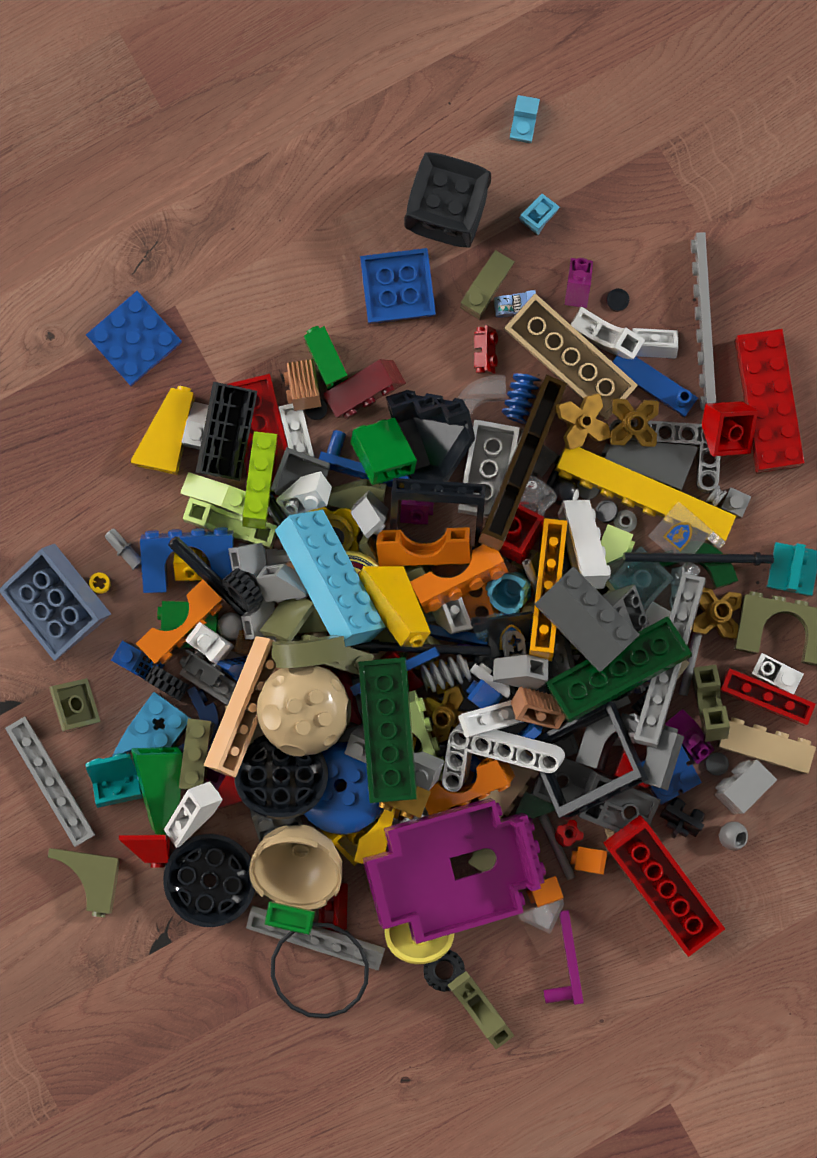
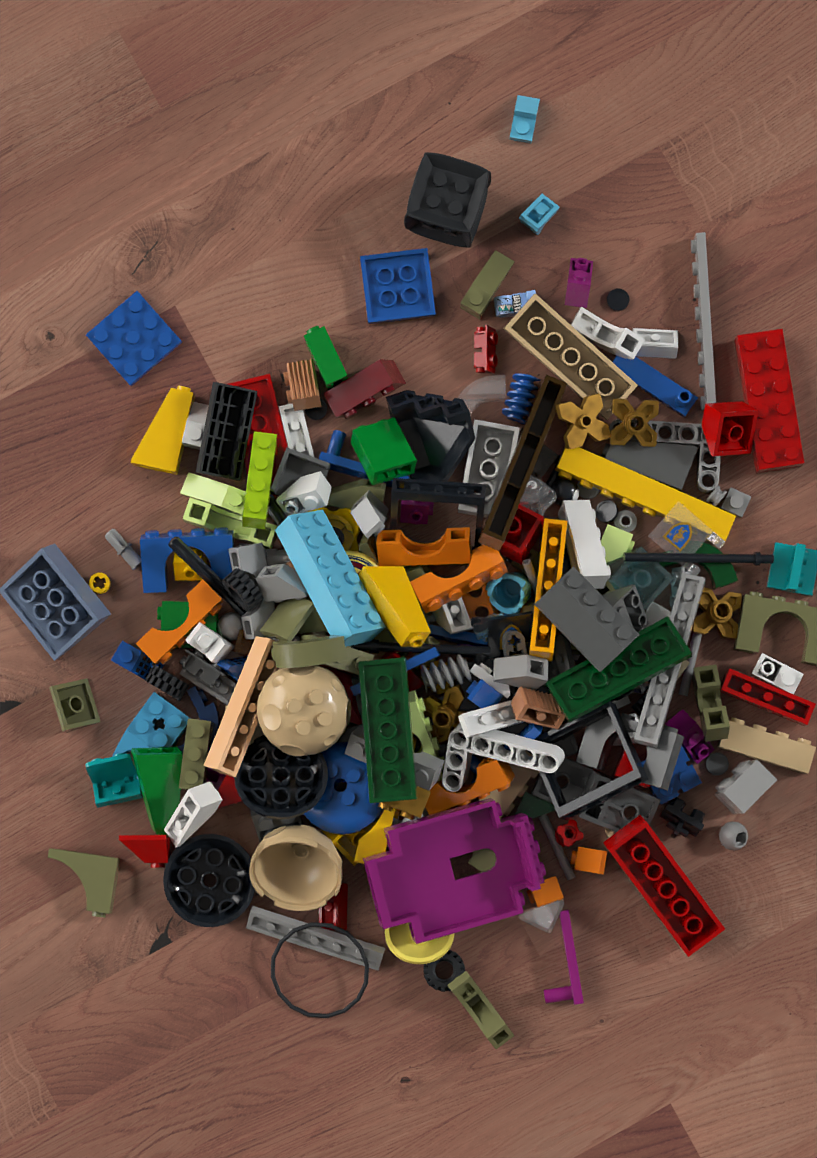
(50, 781): light grey plate -> none
(289, 917): green tile -> none

